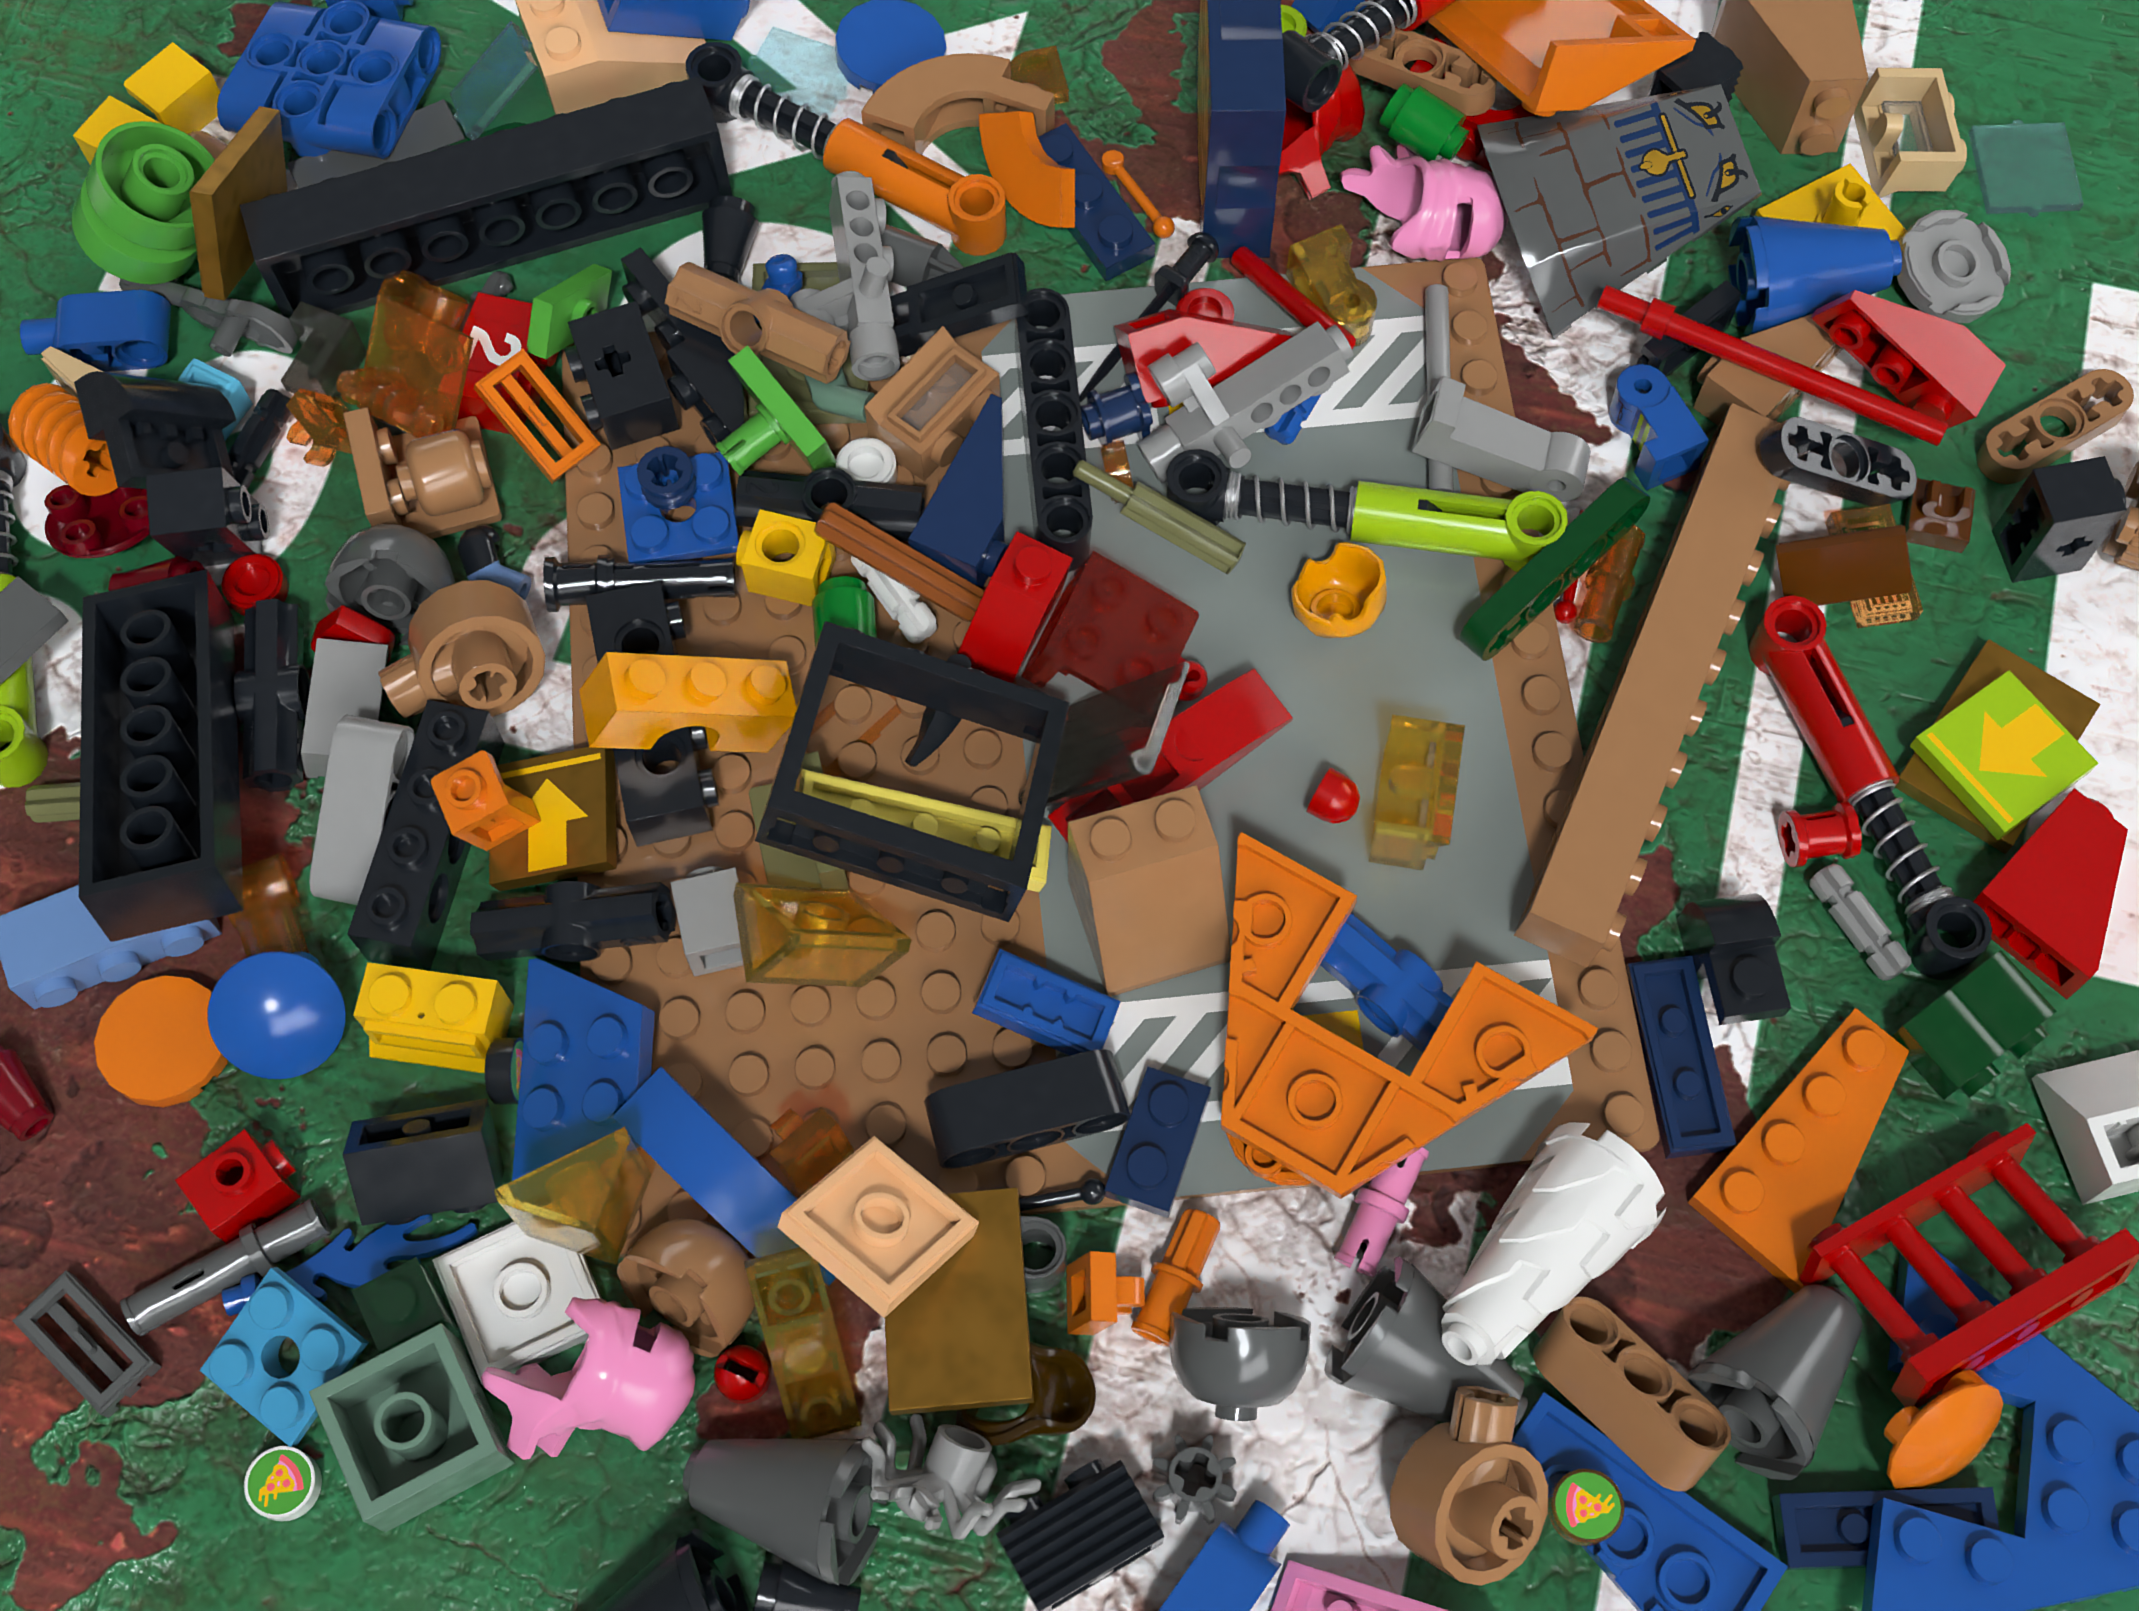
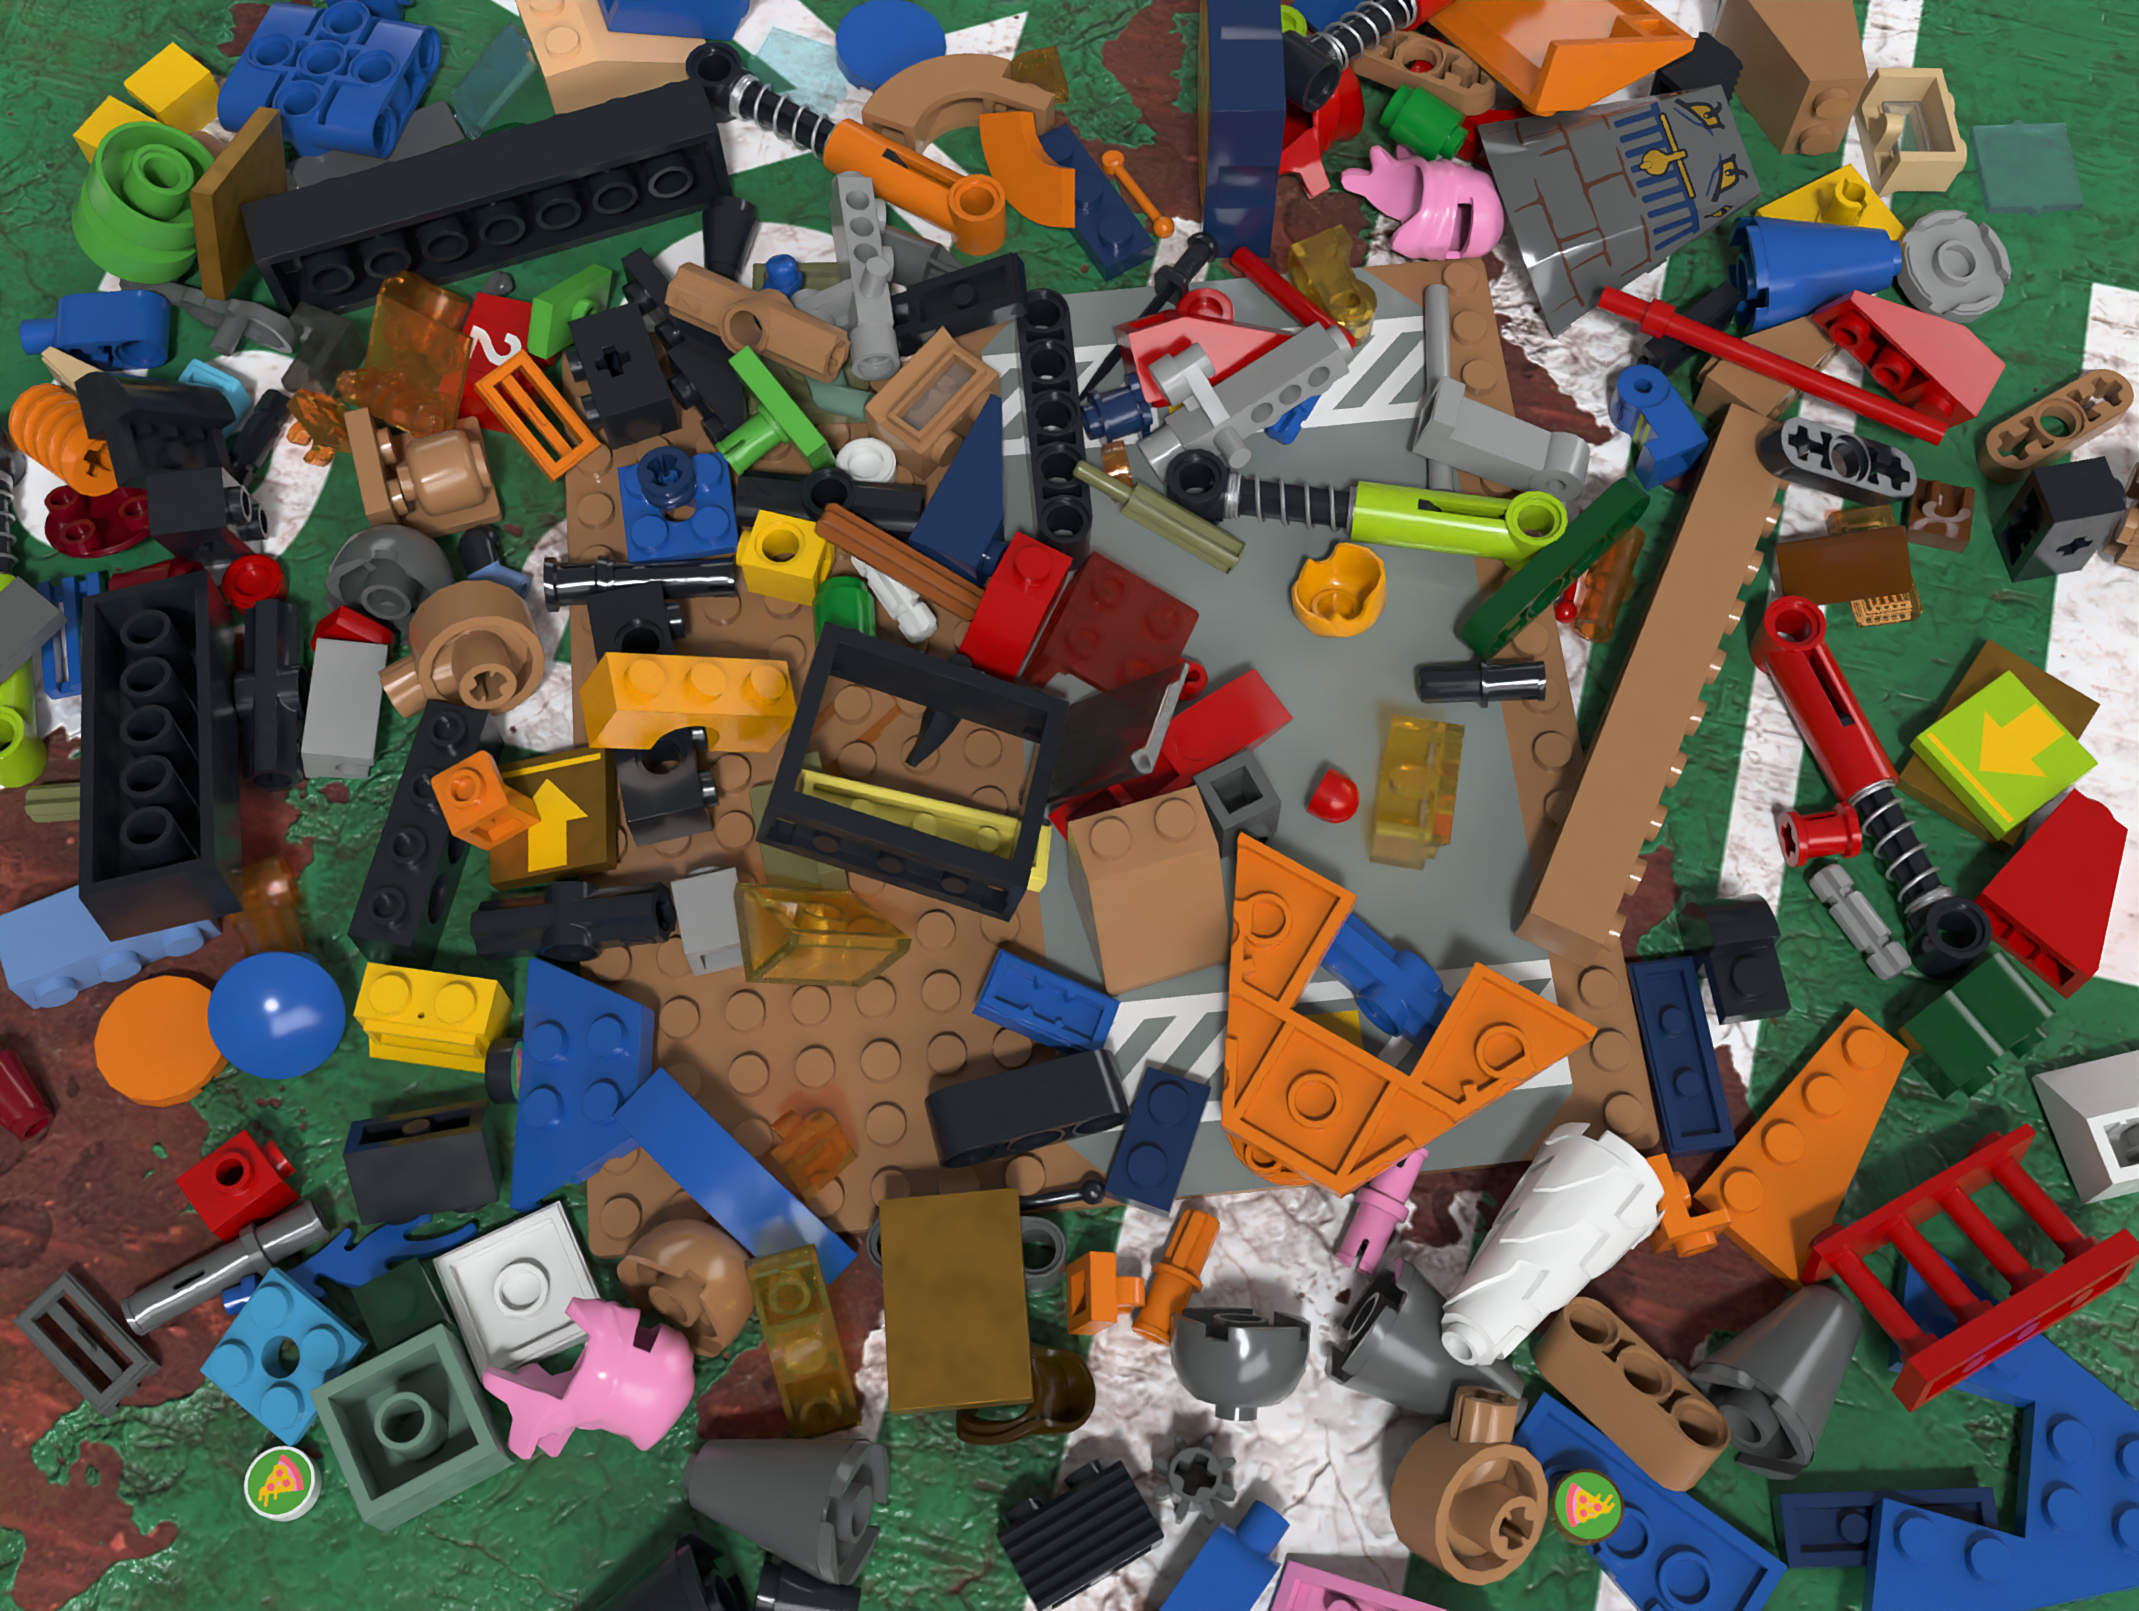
(51, 651): none -> blue tile
(356, 799): light grey beam -> none
(582, 1198): clear yellow slope -> none
(735, 1387): red hinge -> none
(878, 1226): light nougat tile -> none
(954, 1472): light grey animal -> none
(1238, 801): none -> dark grey brick
(1482, 682): none -> black axle
(1676, 1228): none -> orange bracket
(1944, 1434): orange dish -> none

